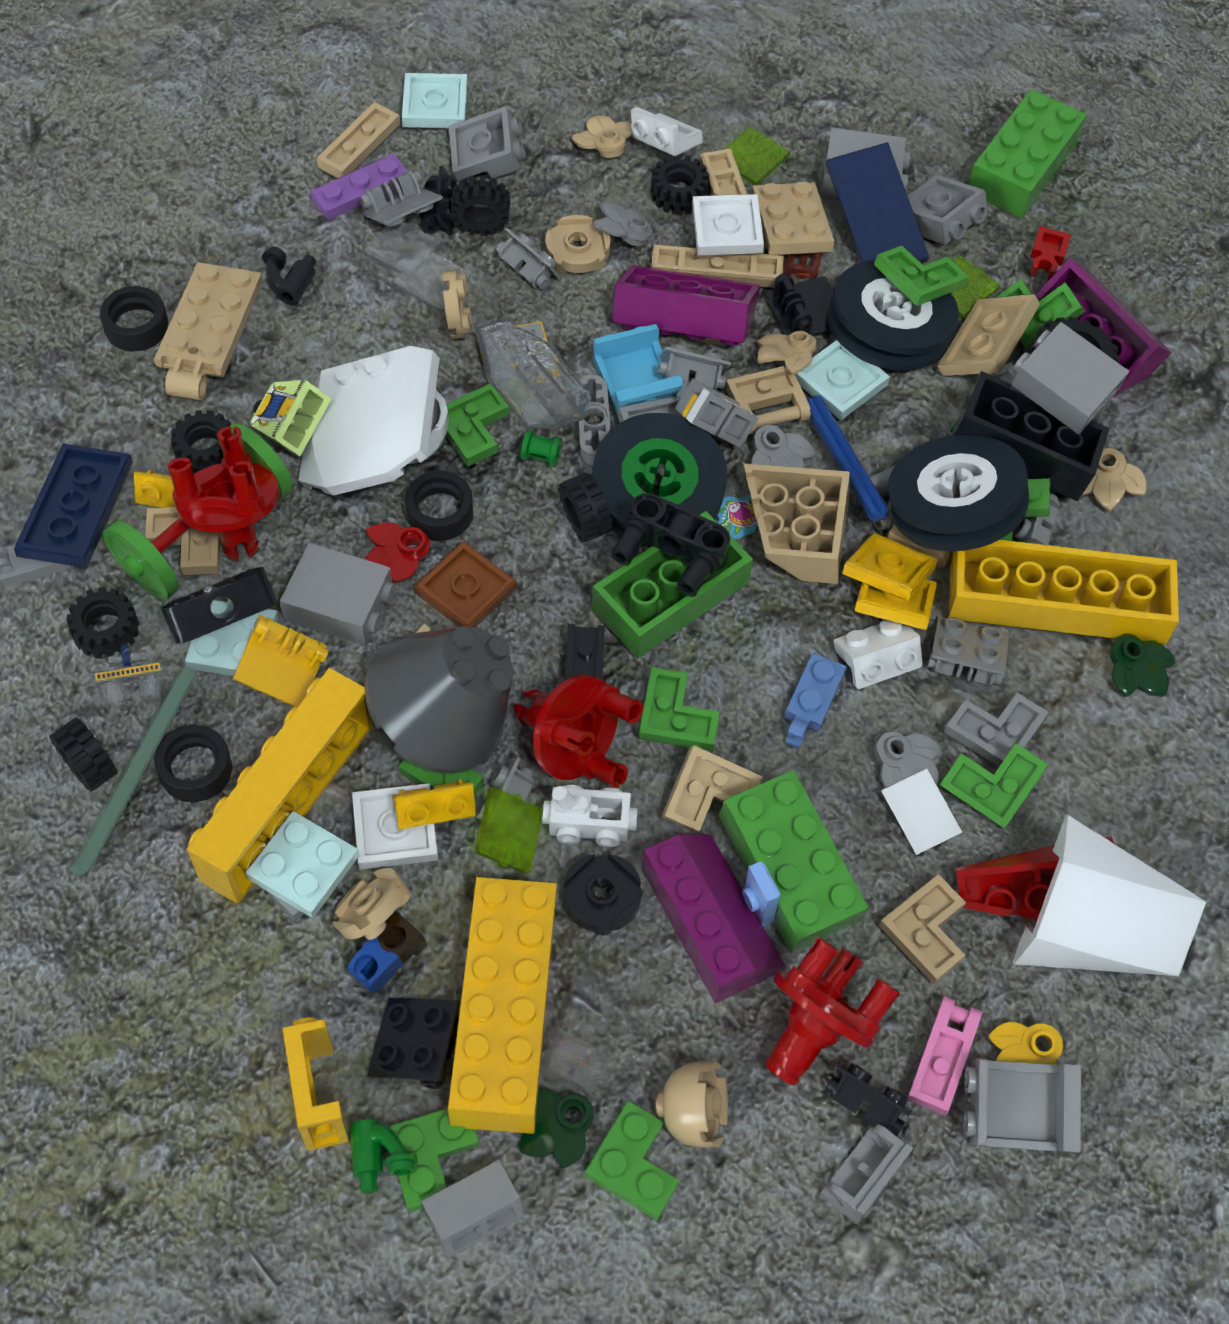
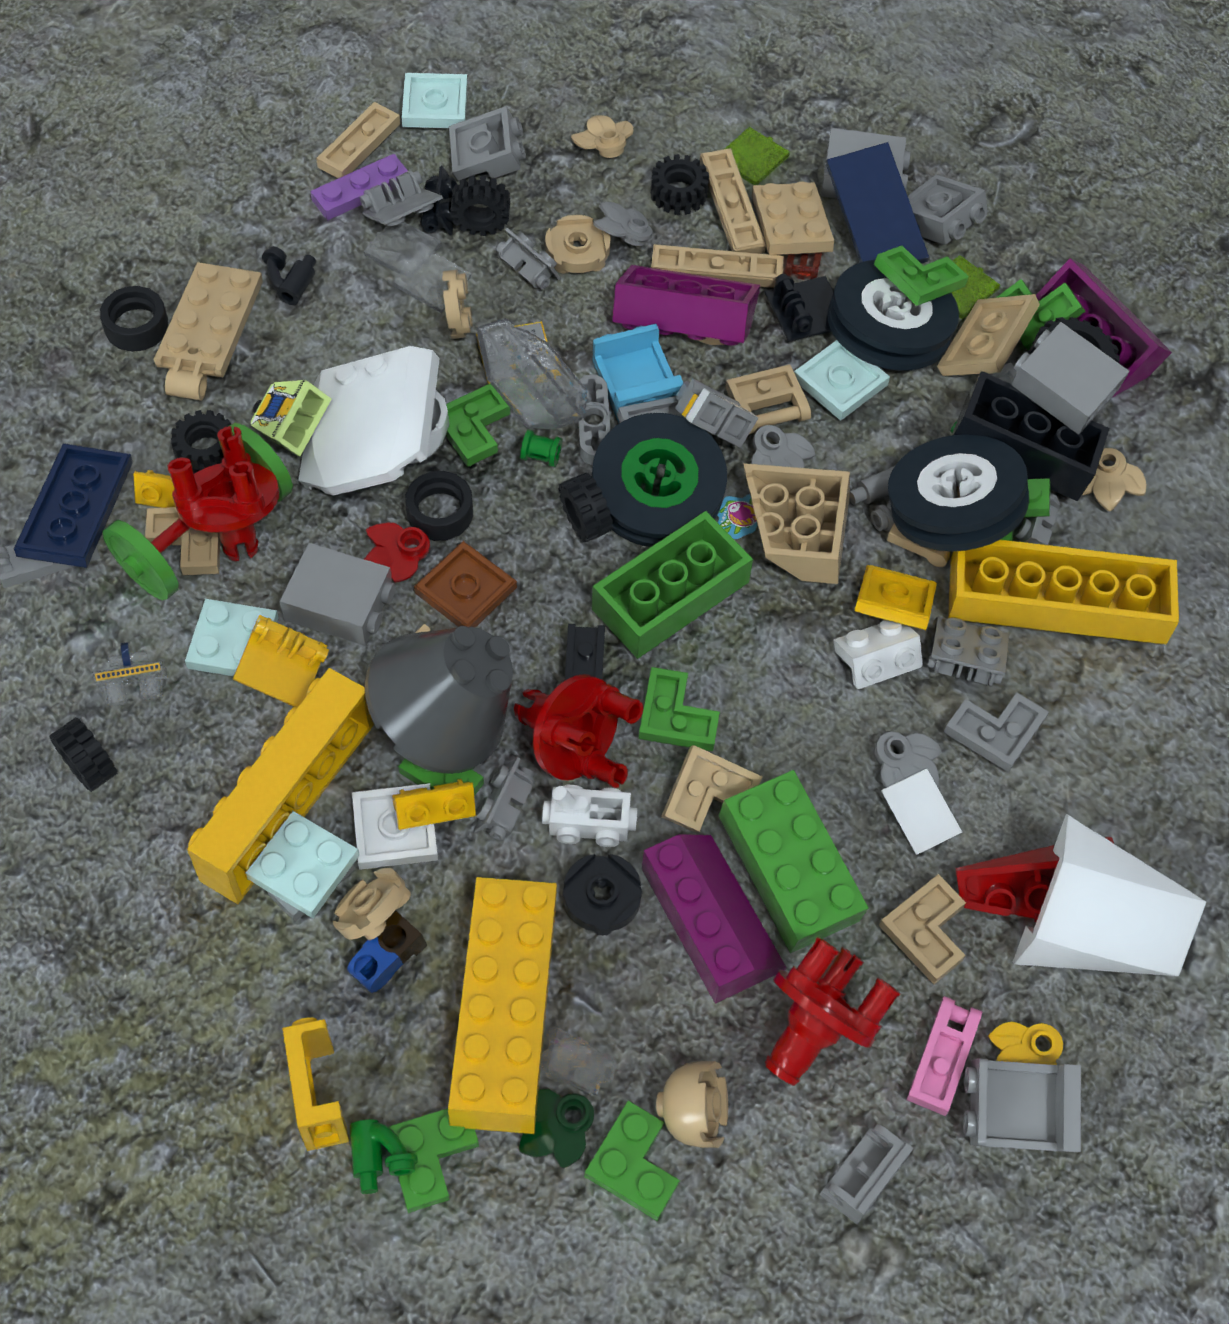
(98, 605): black tyre -> none
(132, 772): sand green tile -> none
(186, 738): black tyre -> none
(192, 615): black piece -> none
(415, 1040): black hinge -> none
(473, 1208): light grey hinge -> none
(509, 830): clear neon green piece -> none
(664, 132): white bracket -> none
(677, 533): black piece -> none
(681, 362): light grey hinge -> none
(727, 224): white plate -> none
(761, 893): light blue plate -> none
(793, 349): tan plate -> none
(813, 697): medium blue plate -> none
(847, 460): blue axle -> none
(856, 1086): black hinge -> none
(890, 566): yellow tile -> none
(1000, 793): bright green plate -> none
(1027, 152): bright green brick -> none
(1049, 250): red plate -> none
(1142, 669): dark green plate -> none

